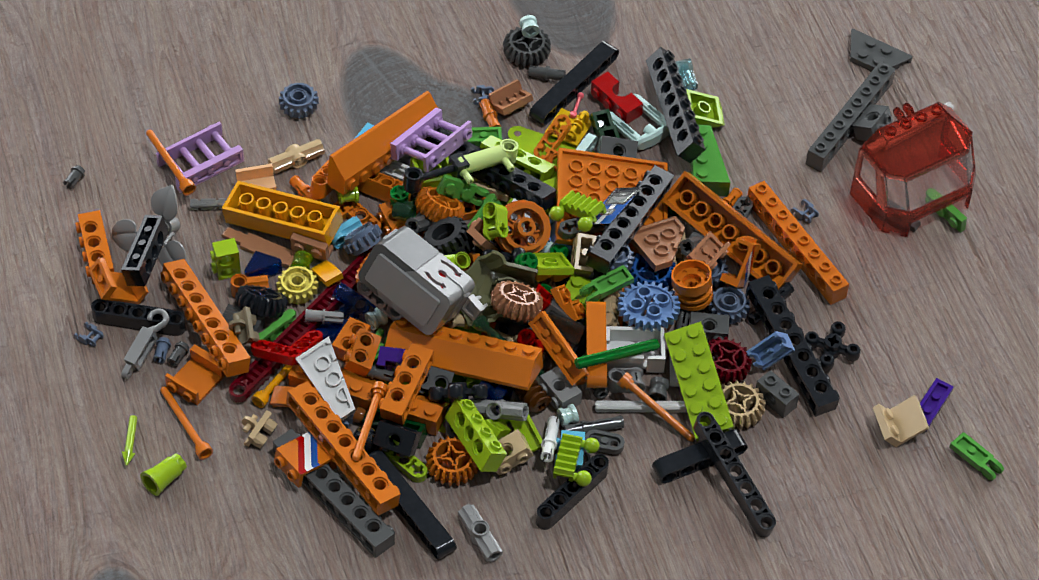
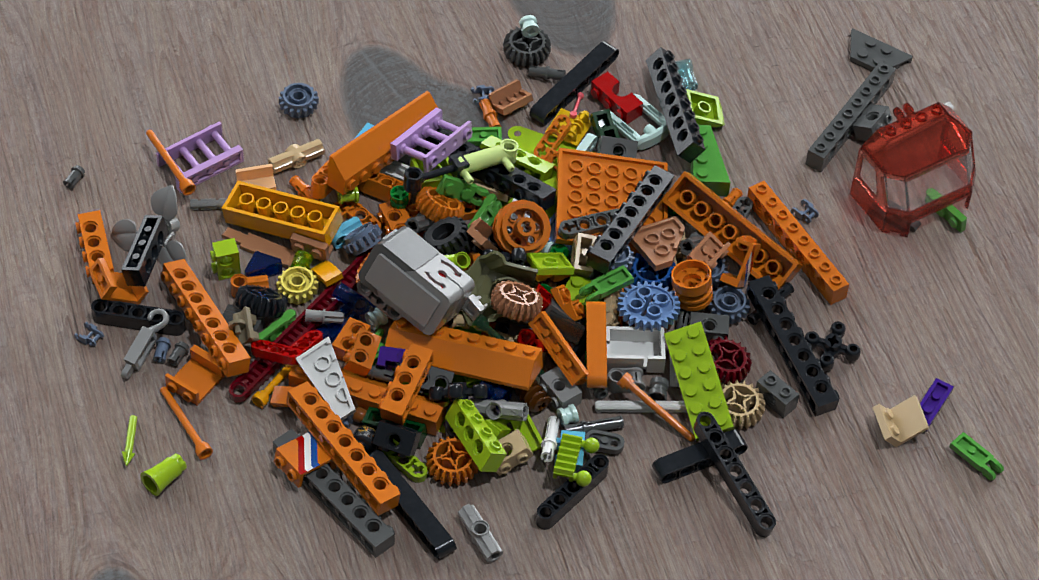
(255, 437): tan hips -> none
(378, 391): orange piece -> none
(404, 210): clear green axle -> none
(495, 221): lime piece -> none
(530, 260): green wheel -> none
(579, 206): lime gear -> none
(616, 203): sticker -> none
(616, 353): green axle -> none
(771, 350): medium blue hinge -> none

